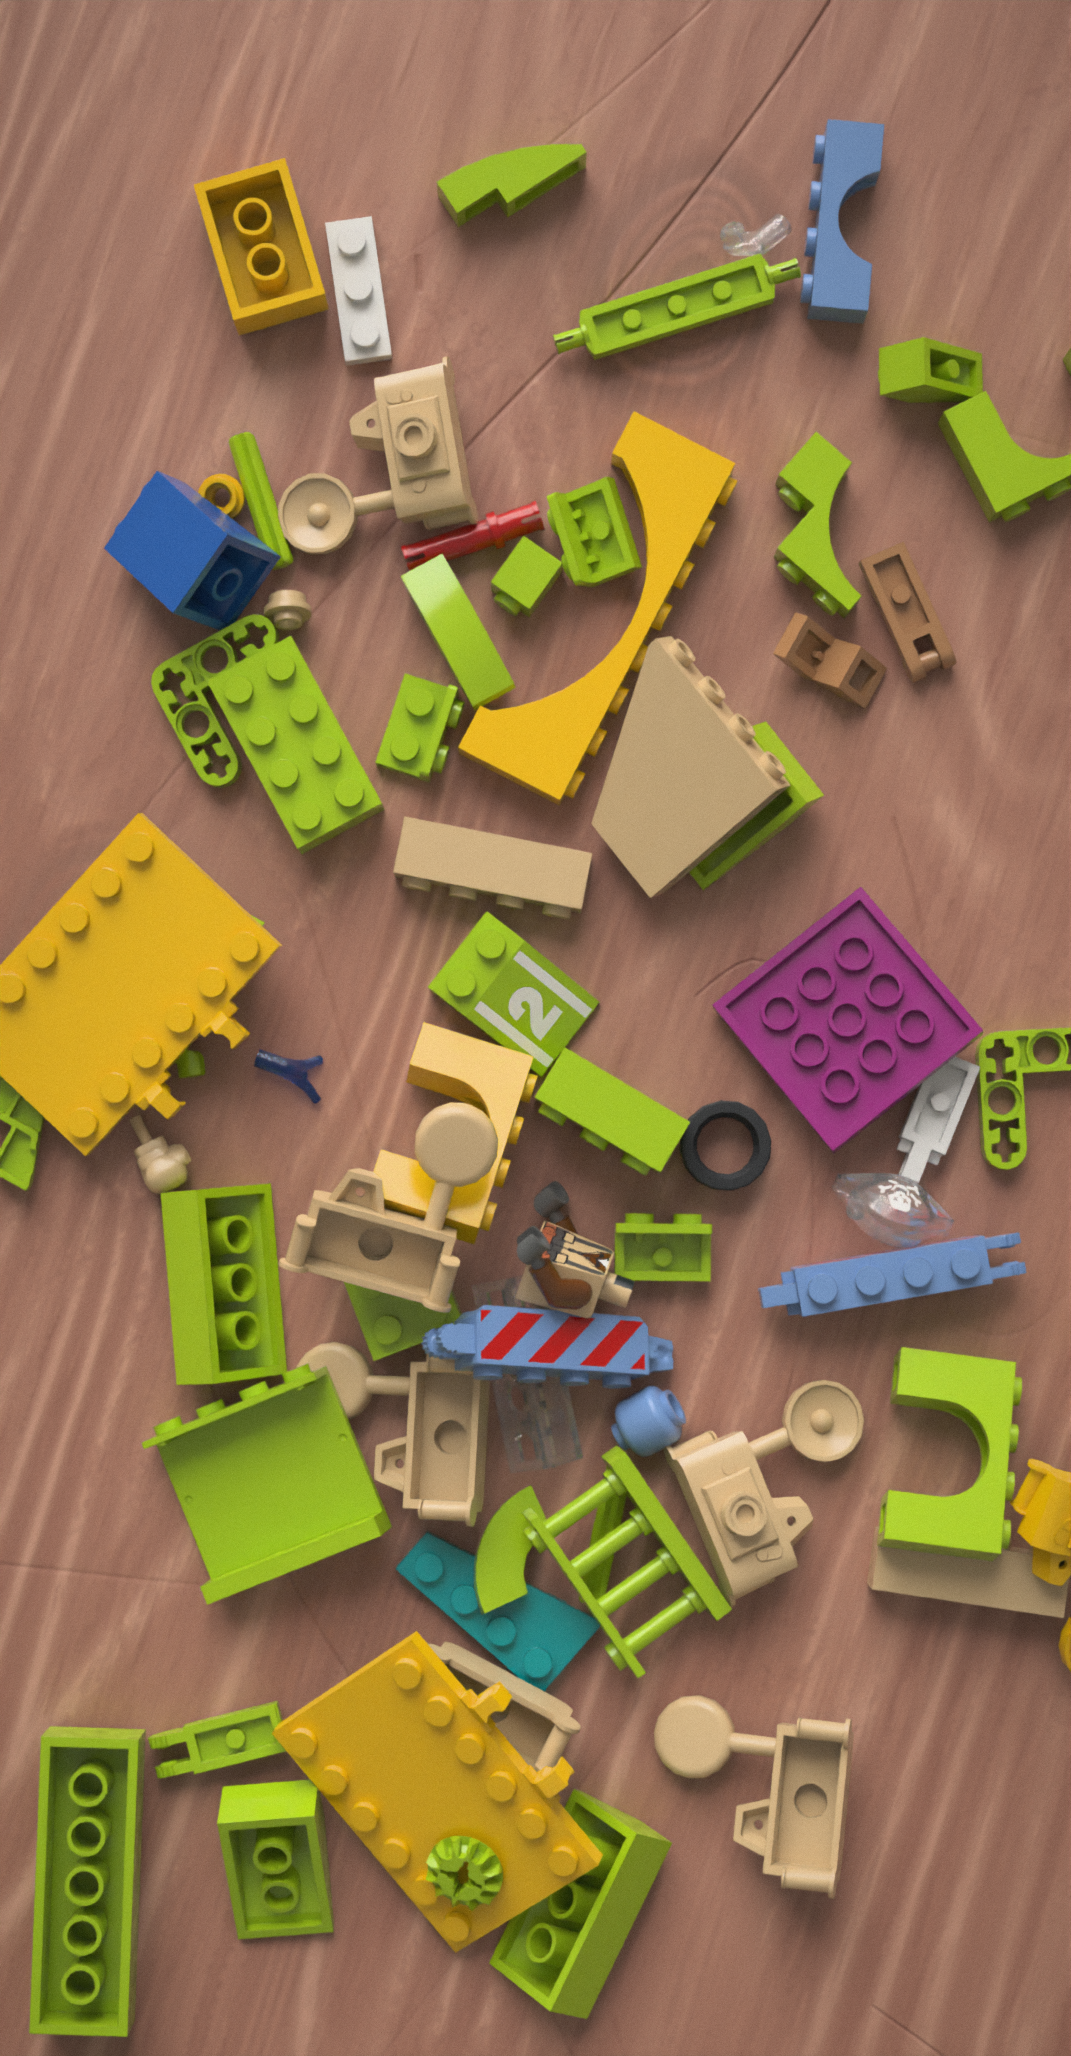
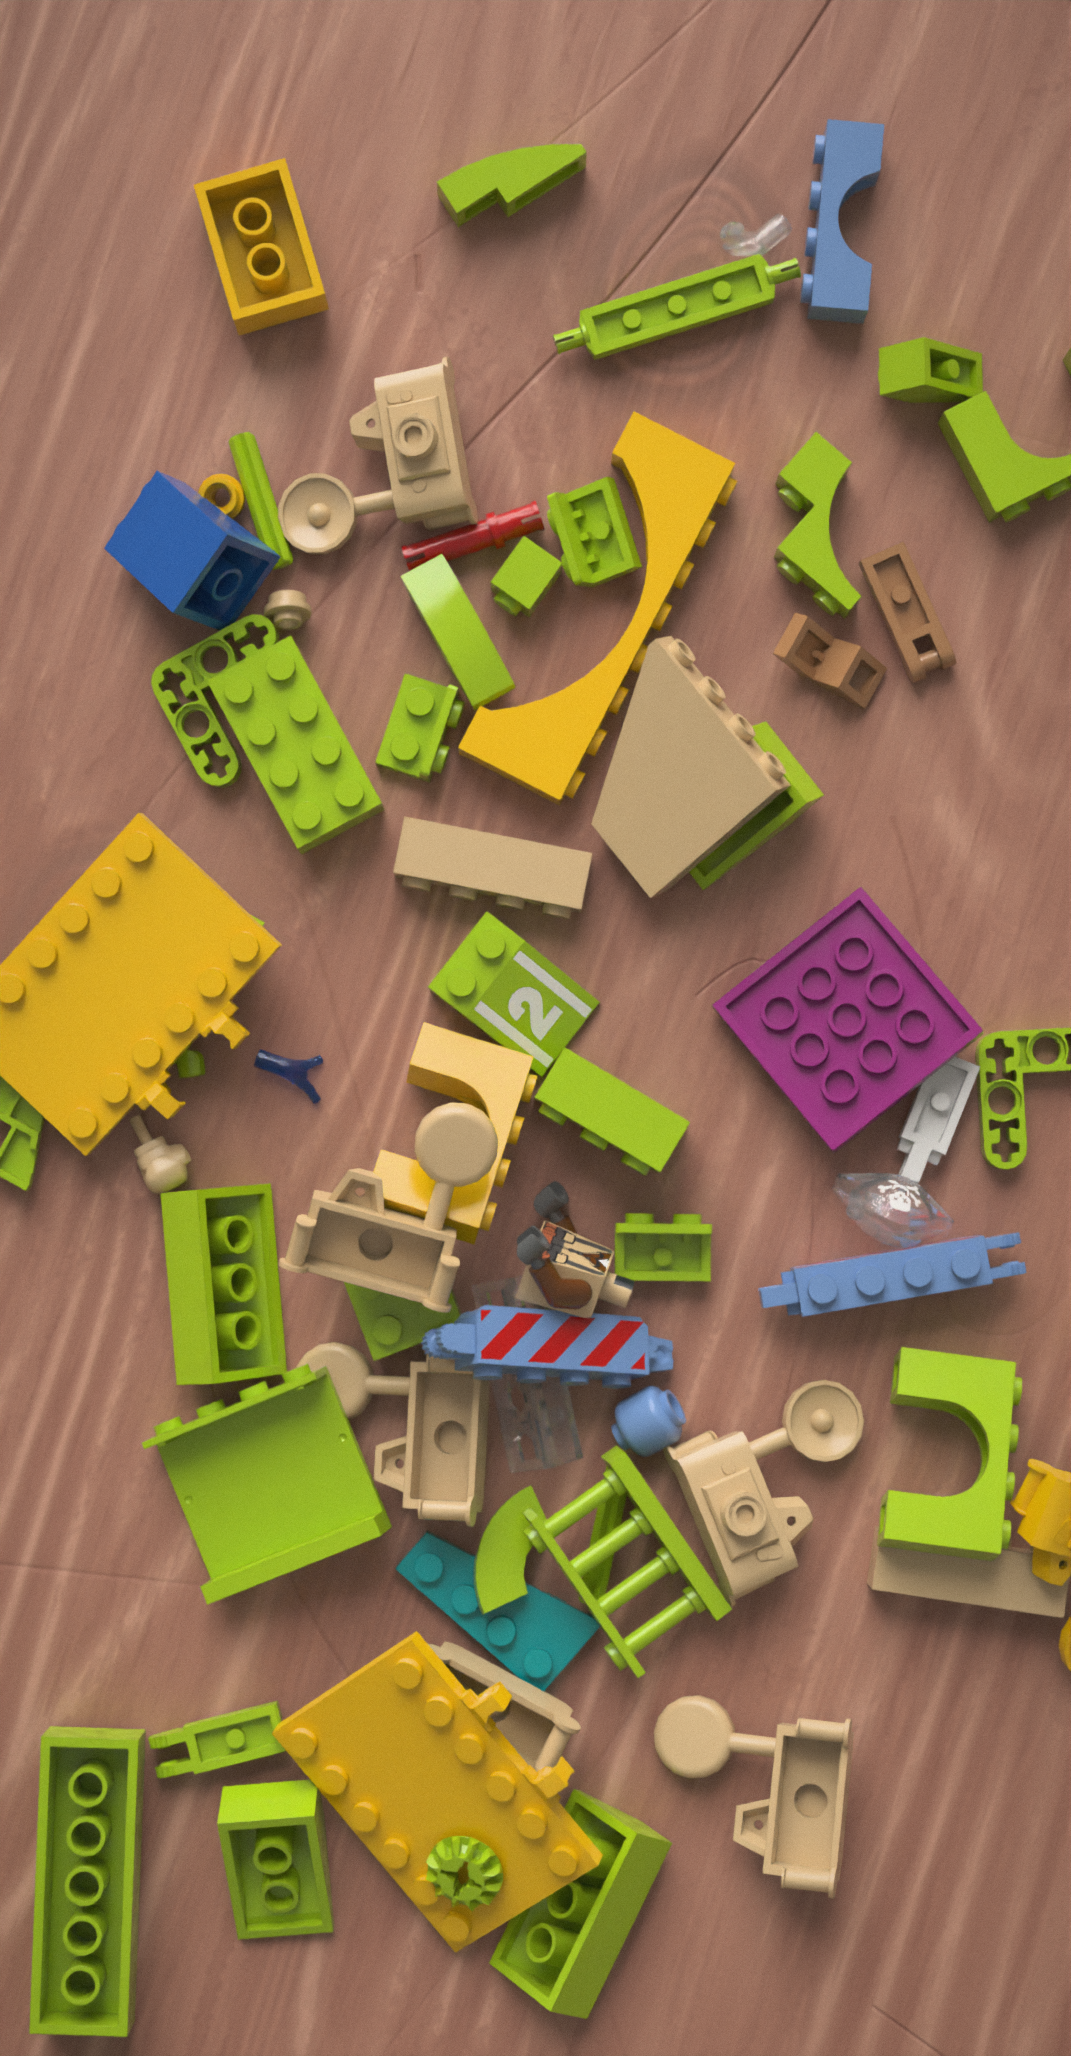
(358, 291): white plate -> none
(752, 1122): black tyre -> none

